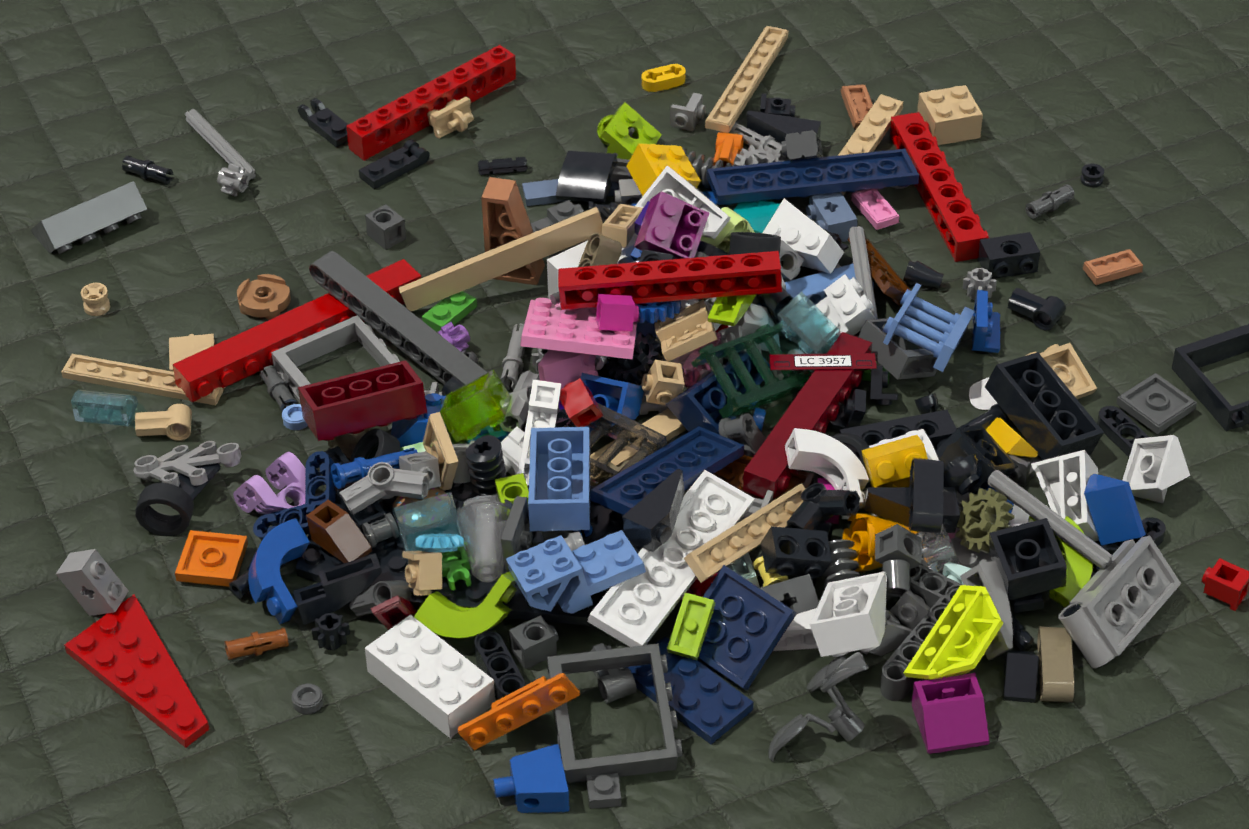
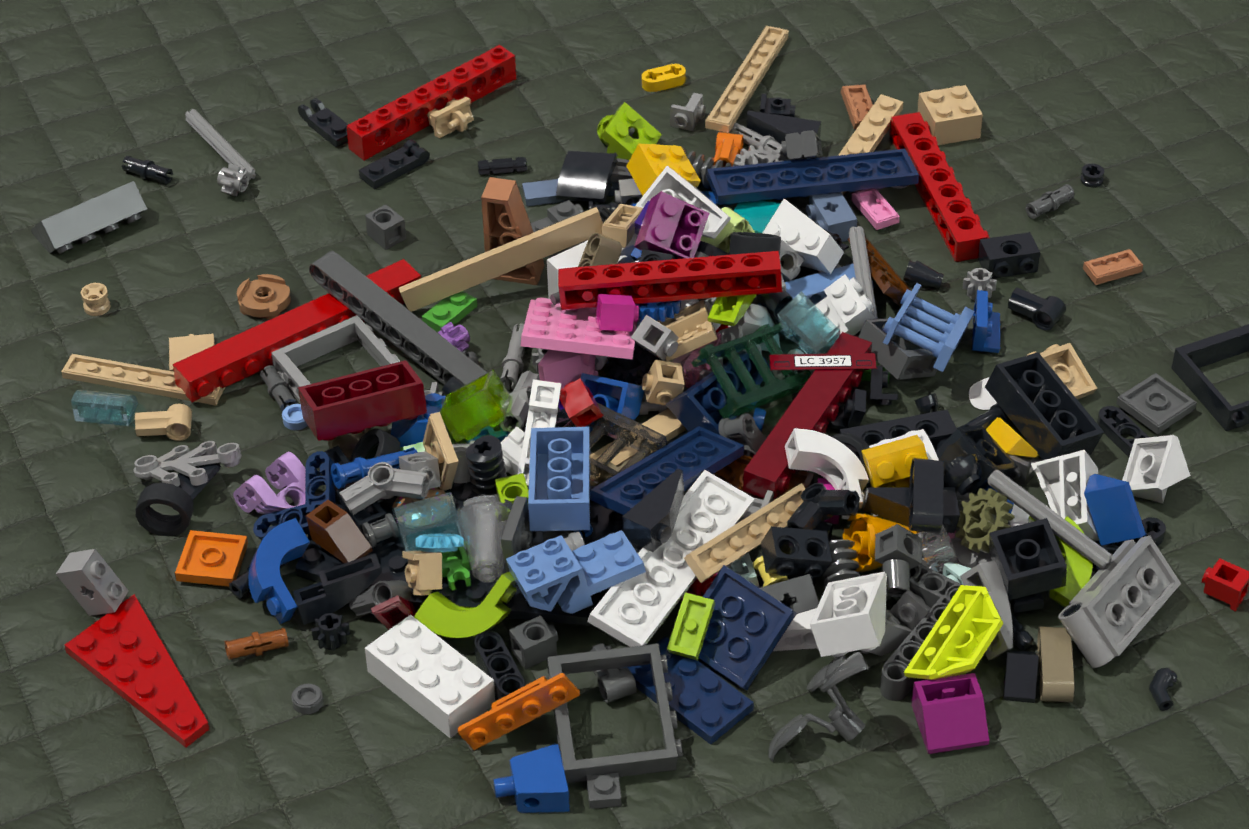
(655, 338): none -> light grey brick
(1159, 685): none -> black arm

